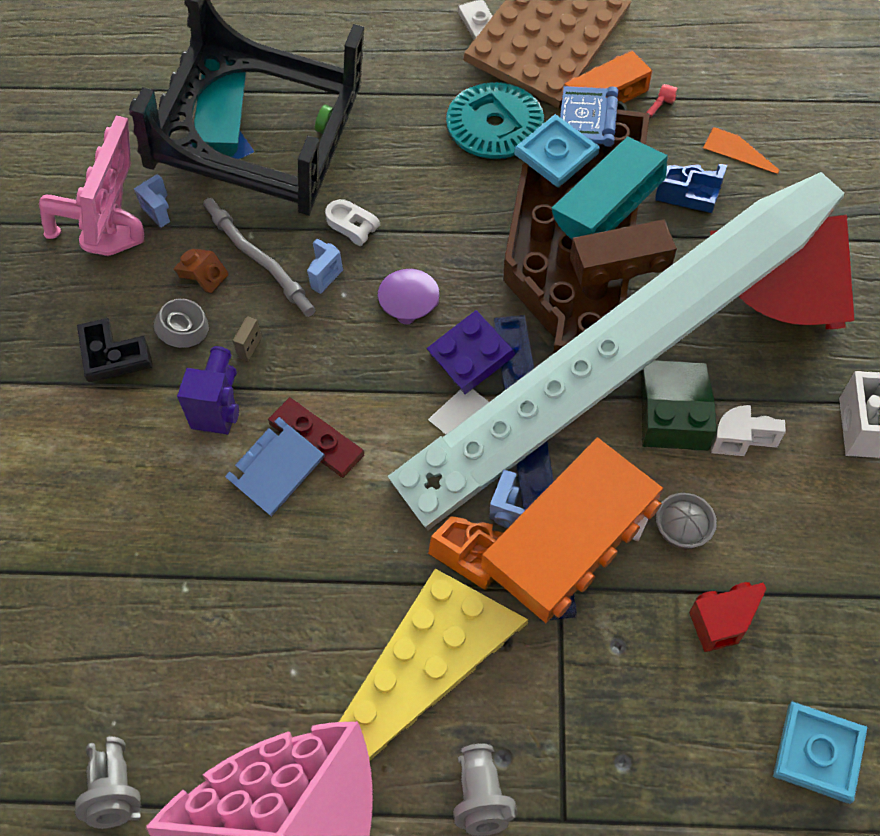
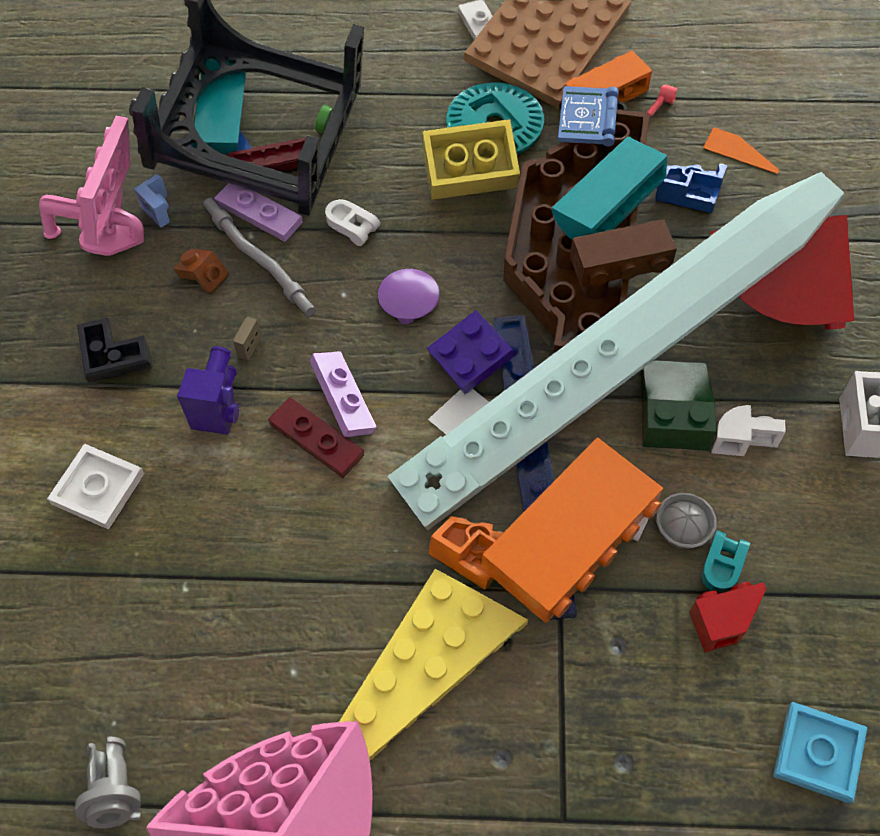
(96, 486): none -> white plate
(171, 322): light grey hat -> none
(259, 211): none -> lavender plate
(275, 156): none -> dark red plate
(275, 467): medium blue piece -> none
(325, 266): light blue bracket -> none
(342, 394): none -> plate
(470, 159): none -> light yellow brick
(483, 805): light grey piece -> none
(504, 499): light blue bracket -> none
(556, 150): medium azure plate -> none
(720, 571): none -> teal plate

